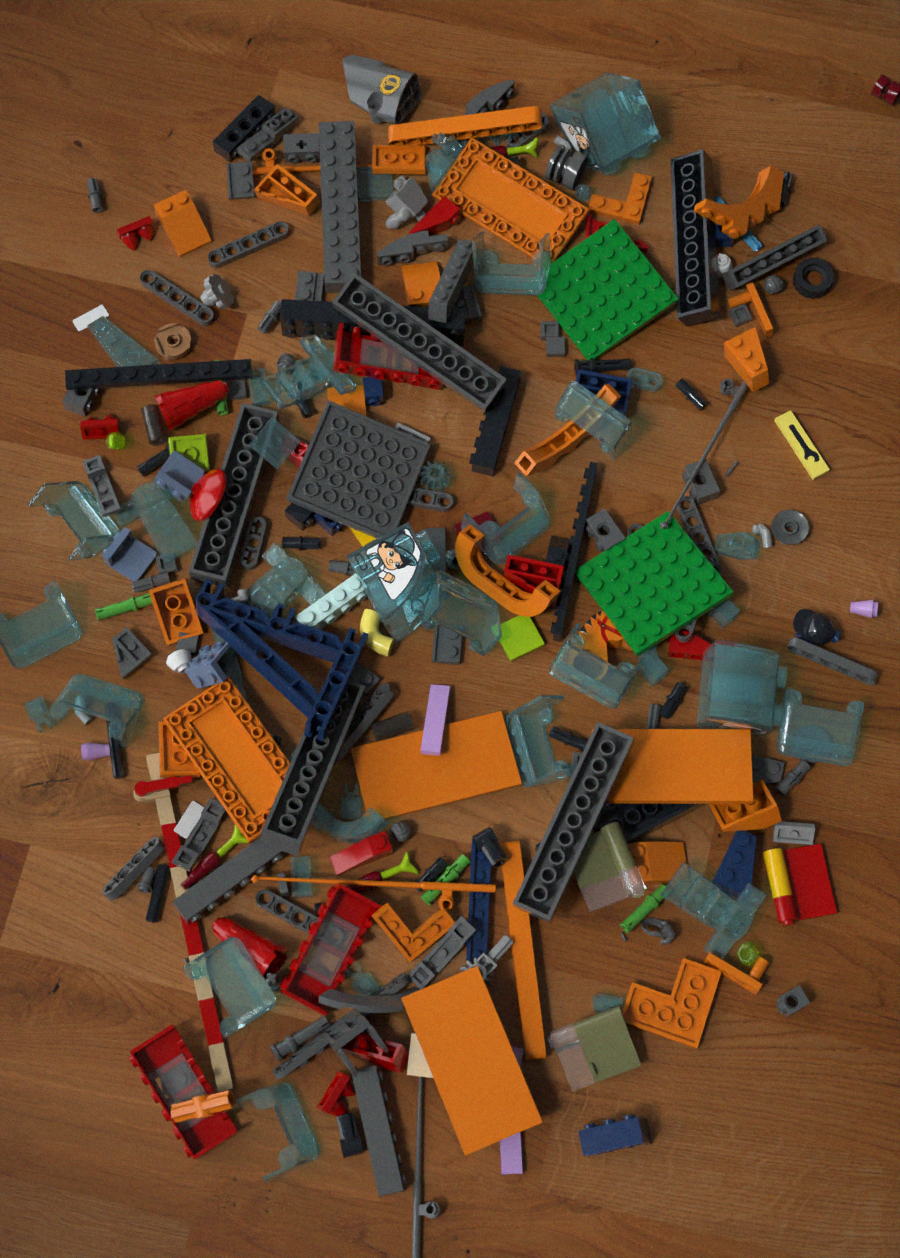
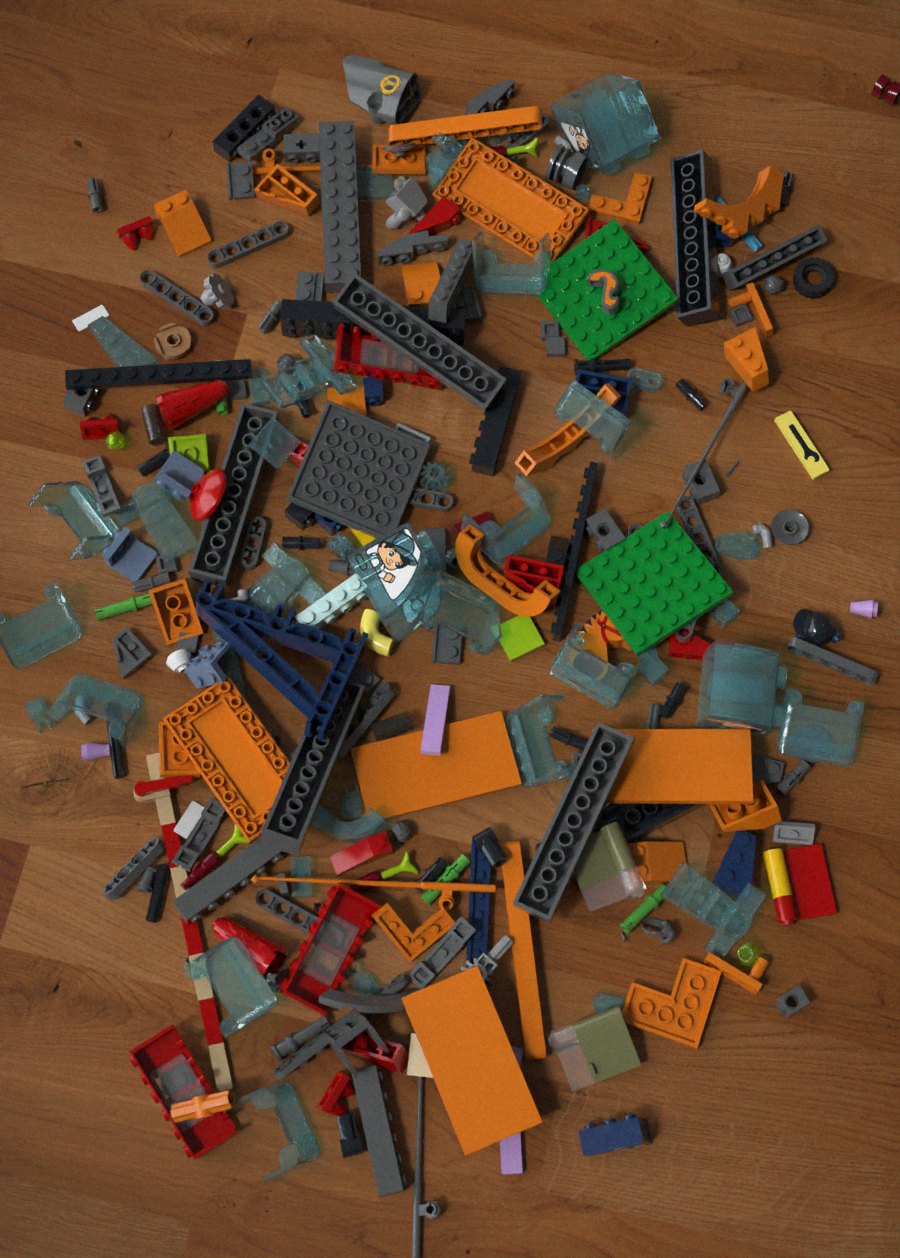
(340, 546): none -> clear light blue wheel
(399, 150): none -> dark grey dish
(611, 289): none -> dark grey animal

